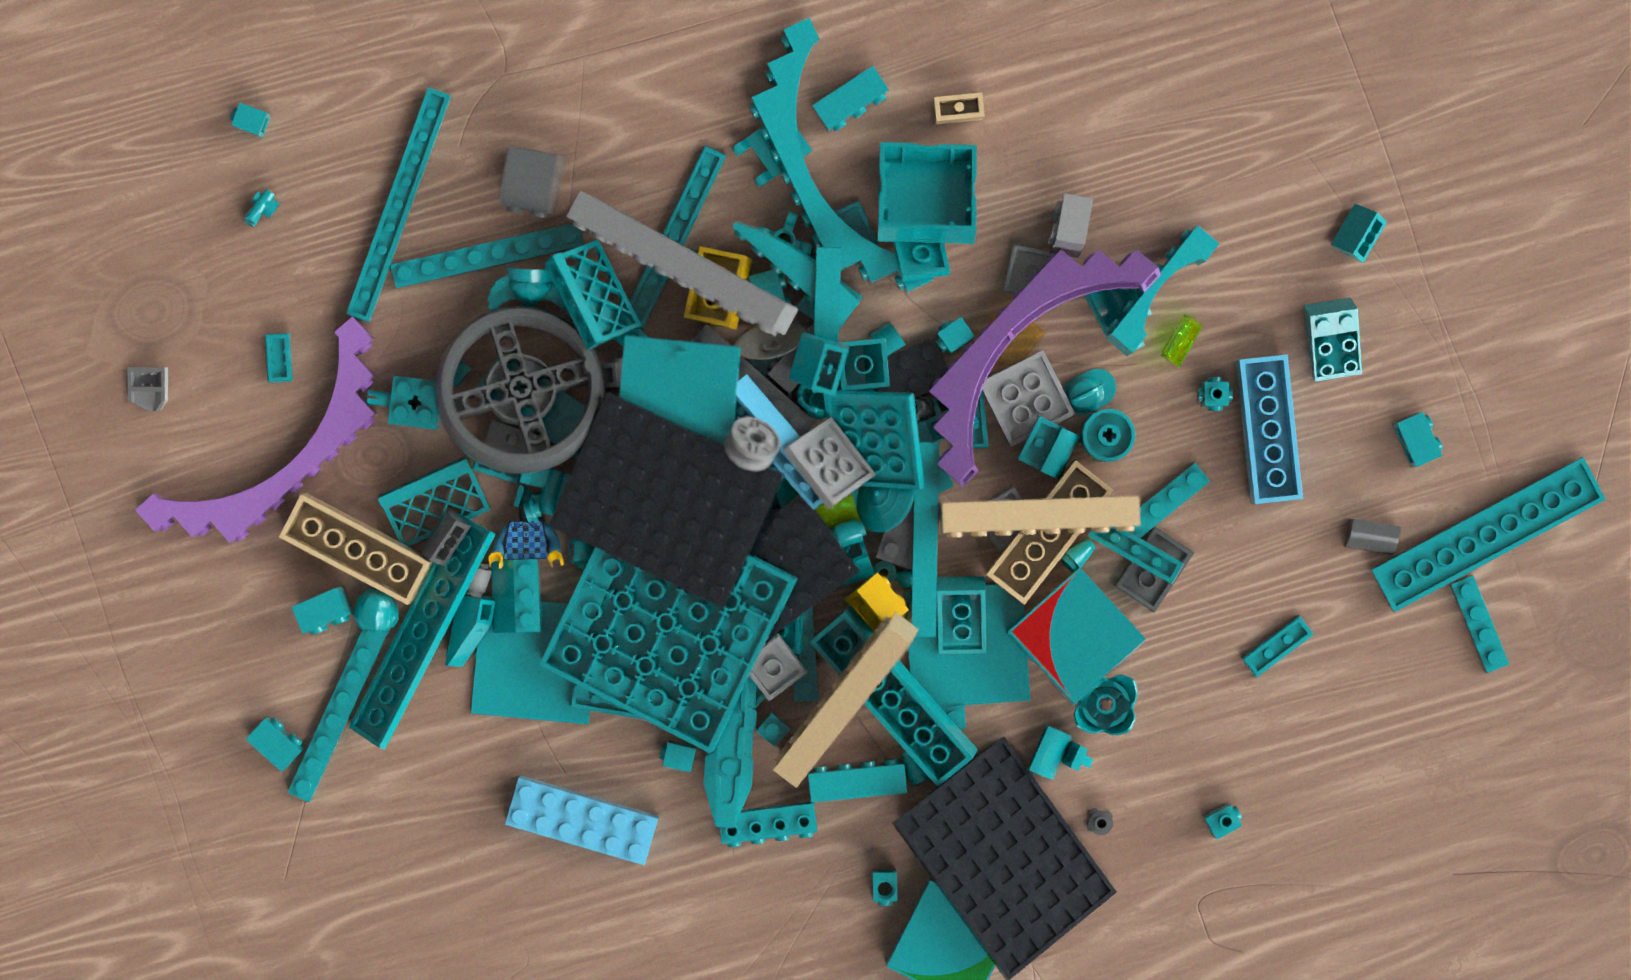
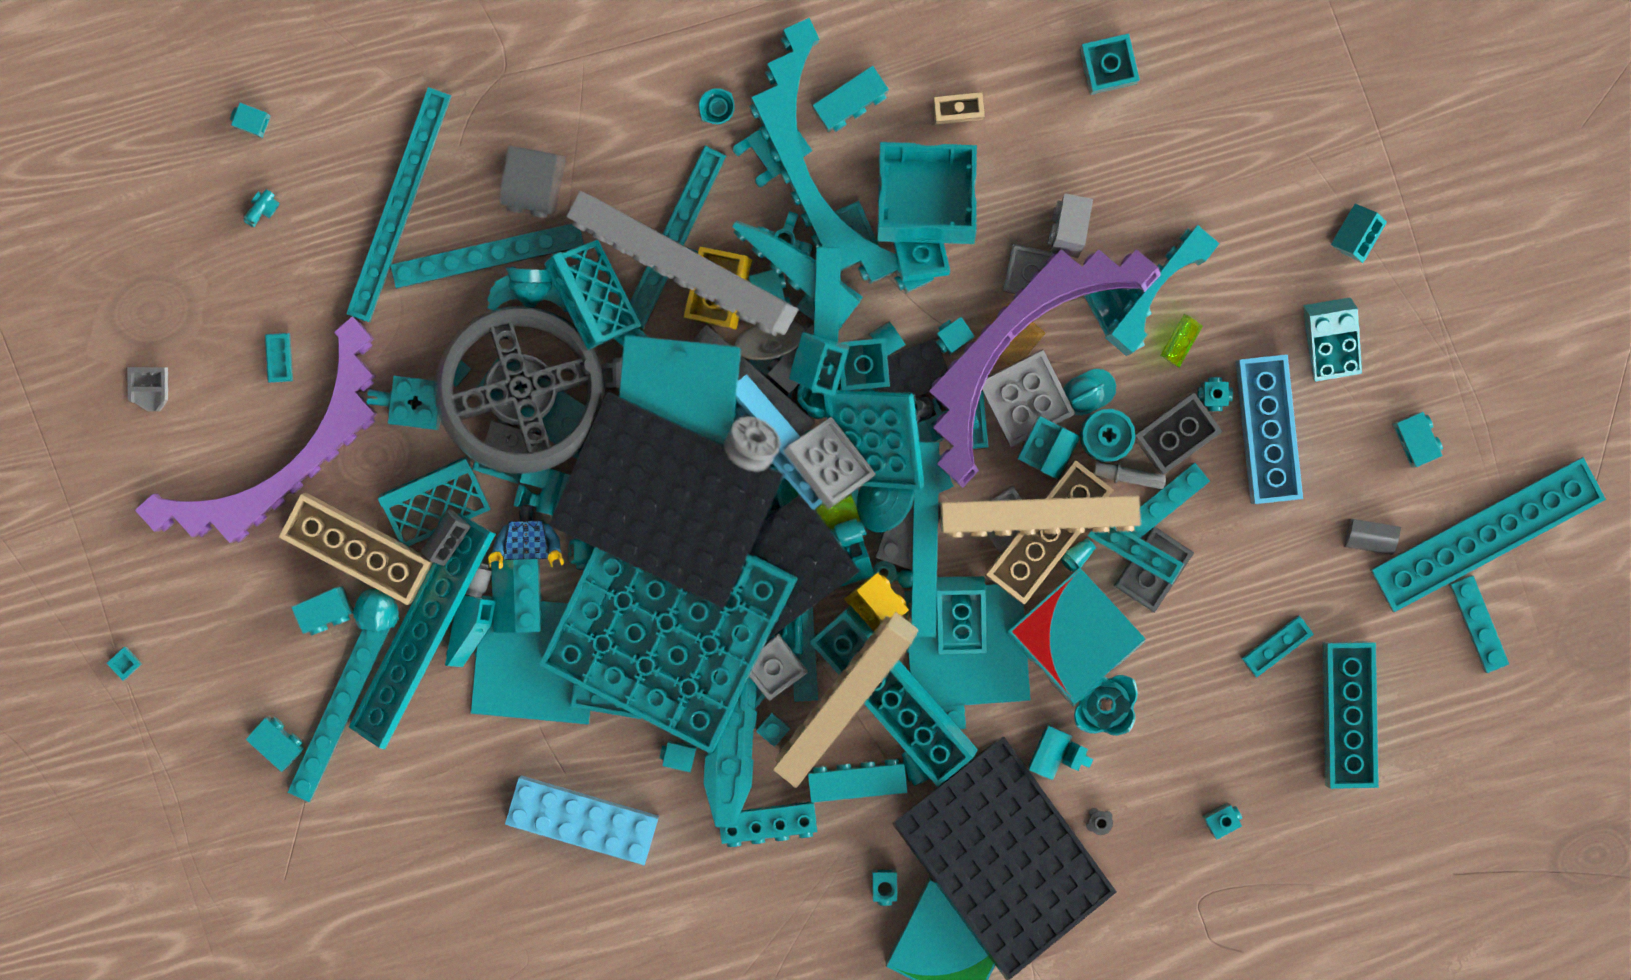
(124, 663): none -> teal plate
(532, 510): teal plate -> none
(716, 106): none -> teal hat
(1109, 64): none -> teal brick
(1129, 475): none -> light grey axle
(1177, 433): none -> dark grey brick
(1350, 714): none -> teal brick

